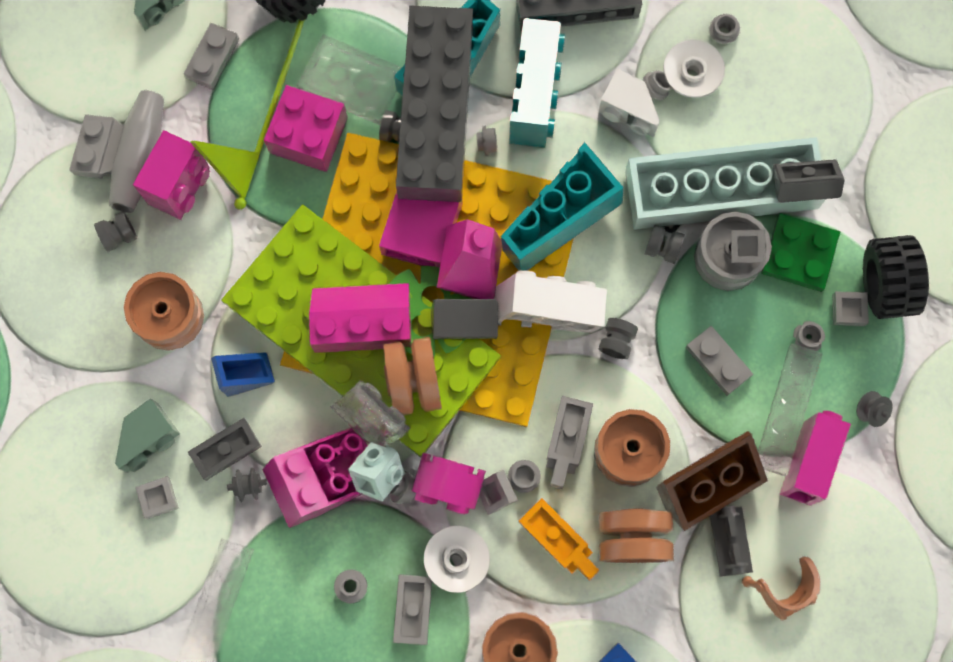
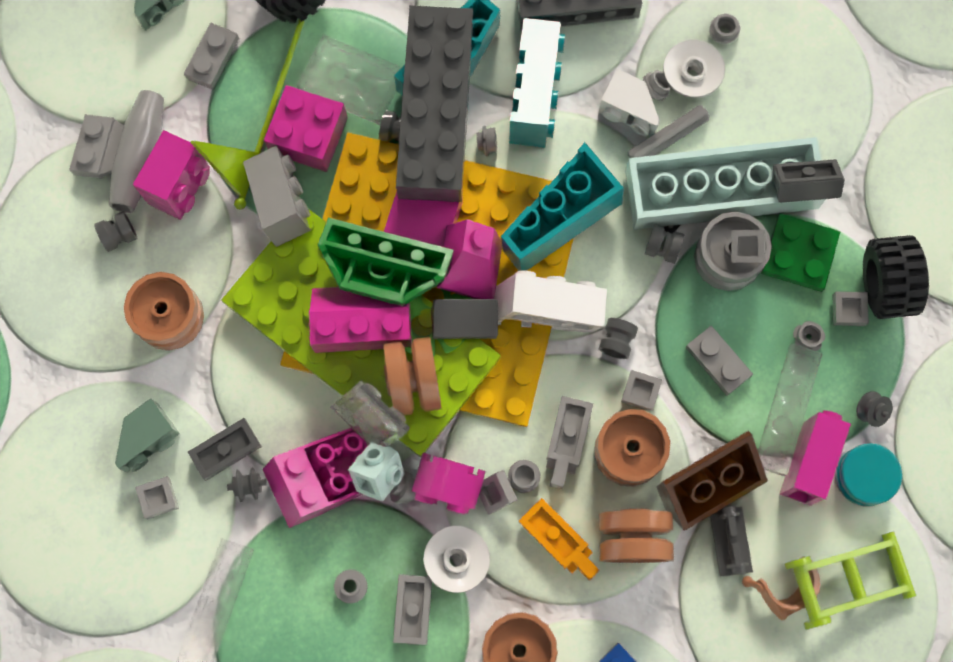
(242, 372): blue slope -> none
(277, 195): none -> light grey brick
(381, 262): none -> green wedge
(641, 390): none -> light grey plate
(671, 133): none -> light grey axle
(822, 617): none -> lime piece
(868, 475): none -> teal head

